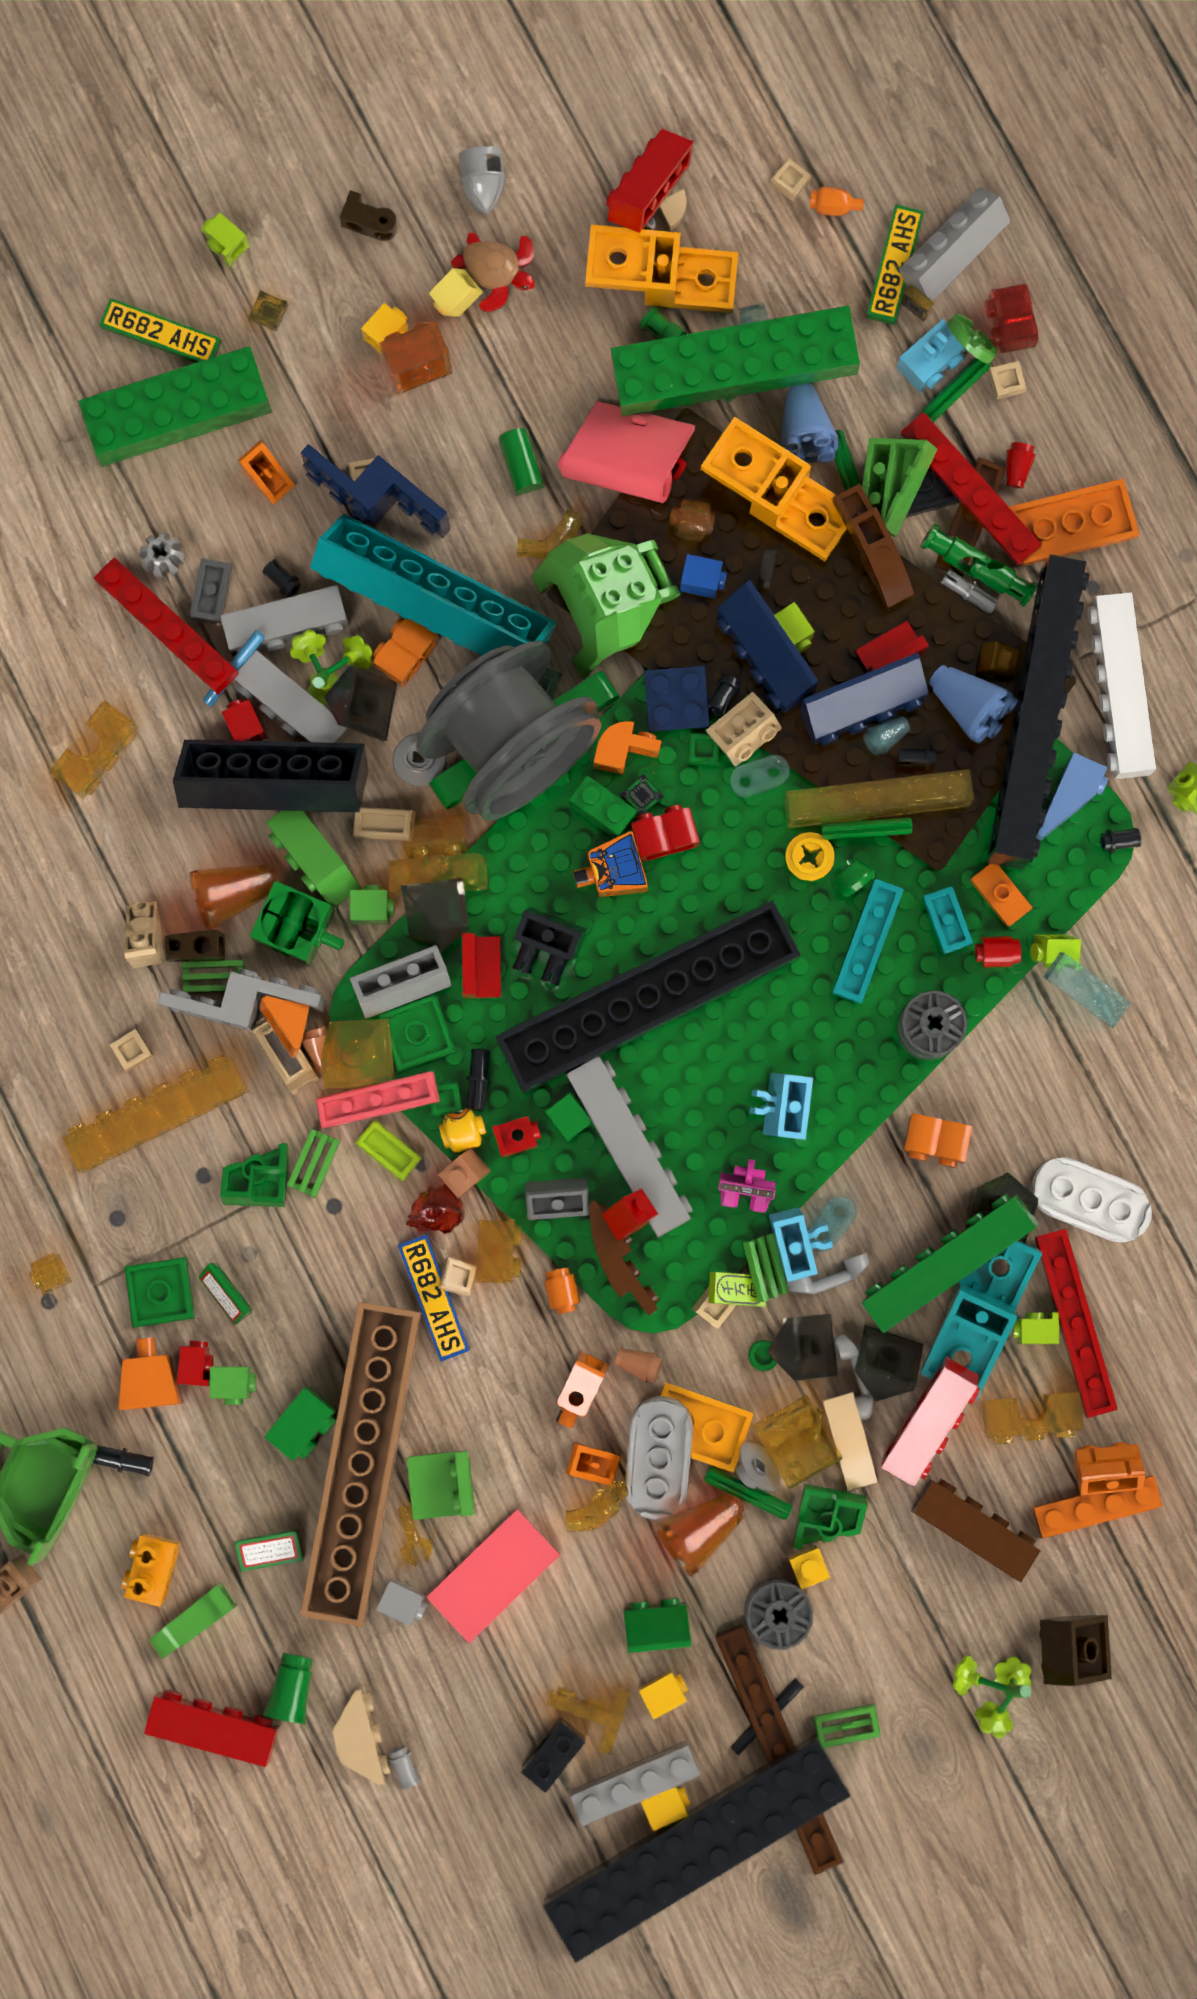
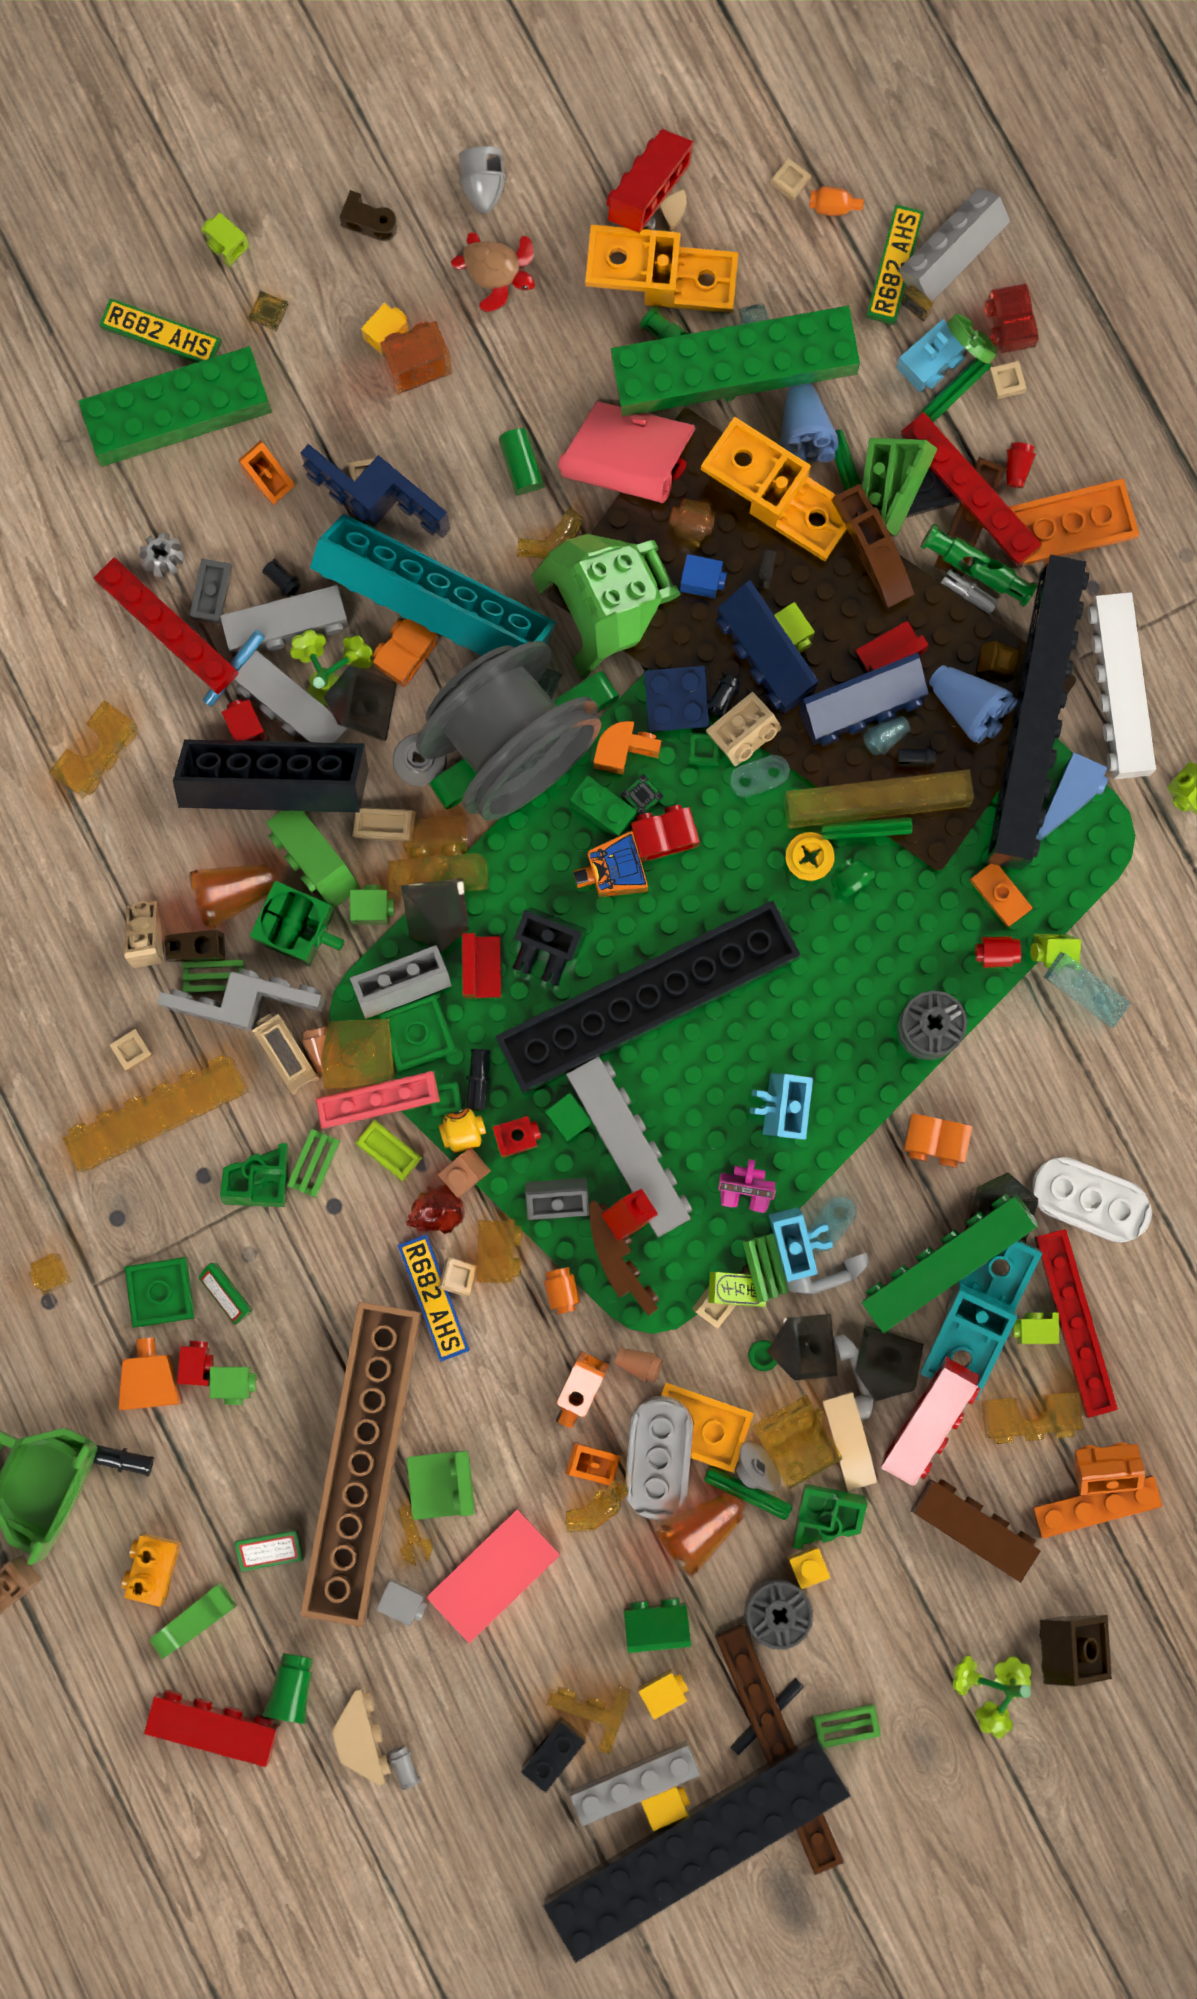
(286, 1020): orange slope -> none
(302, 1424): green brick -> none
(455, 293): light yellow brick -> none
(868, 941): teal plate -> none
(947, 920): teal plate -> none
(1117, 840): black pin -> none

